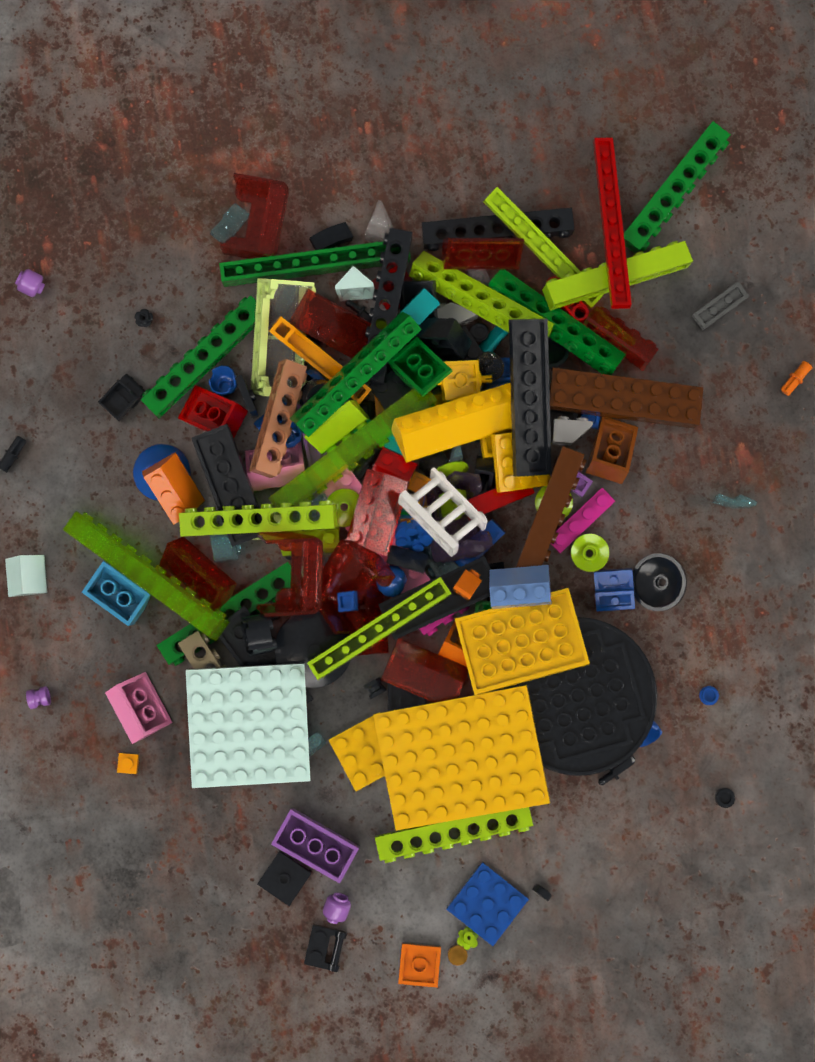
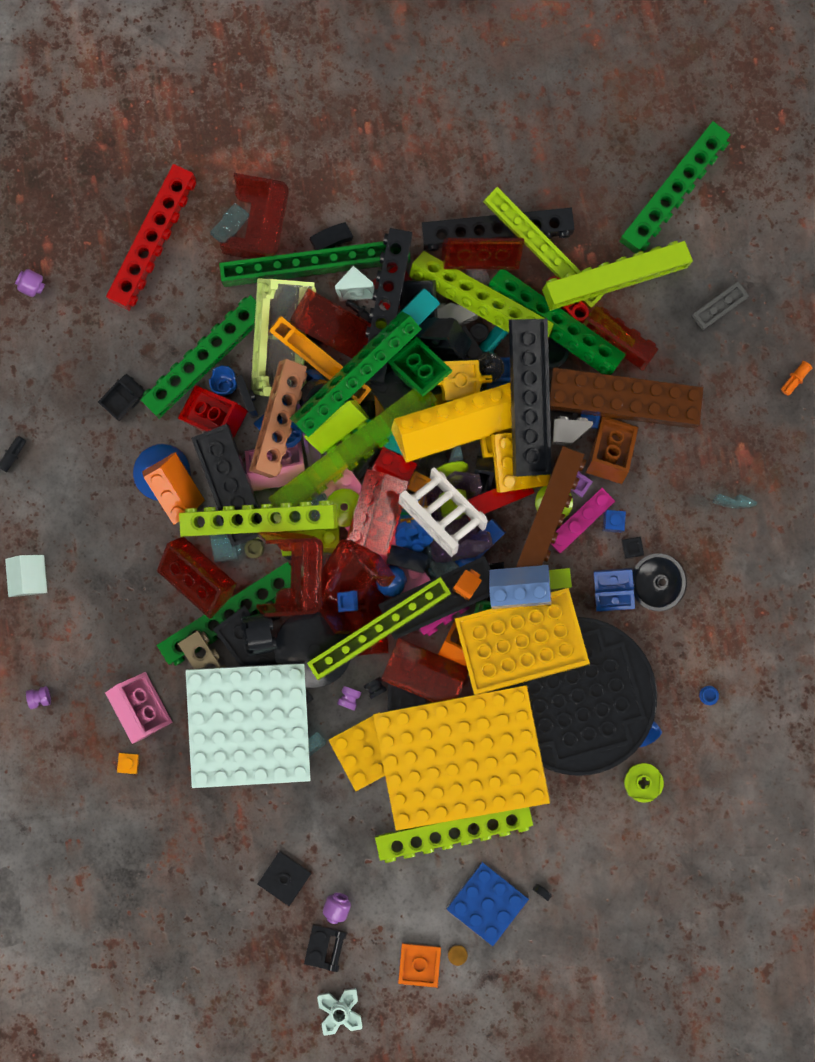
(117, 594): dark azure slope -> none
(147, 576): clear neon green brick -> none
(148, 318): black plate -> none
(176, 177): none -> red brick
(254, 549): none -> olive tile
(315, 845): medium lavender brick -> none
(349, 698): none -> medium lavender wheel
(349, 1018): none -> light aqua plant
(378, 225): clear slope -> none
(463, 941): lime plant -> none
(560, 579): none -> lime brick
(596, 545): lime dish -> none
(612, 224): red plate -> none
(614, 521): none -> blue brick
(614, 772): black piece -> none
(632, 547): none -> black tile
(651, 790): none -> lime plate
(724, 797): black tile -> none

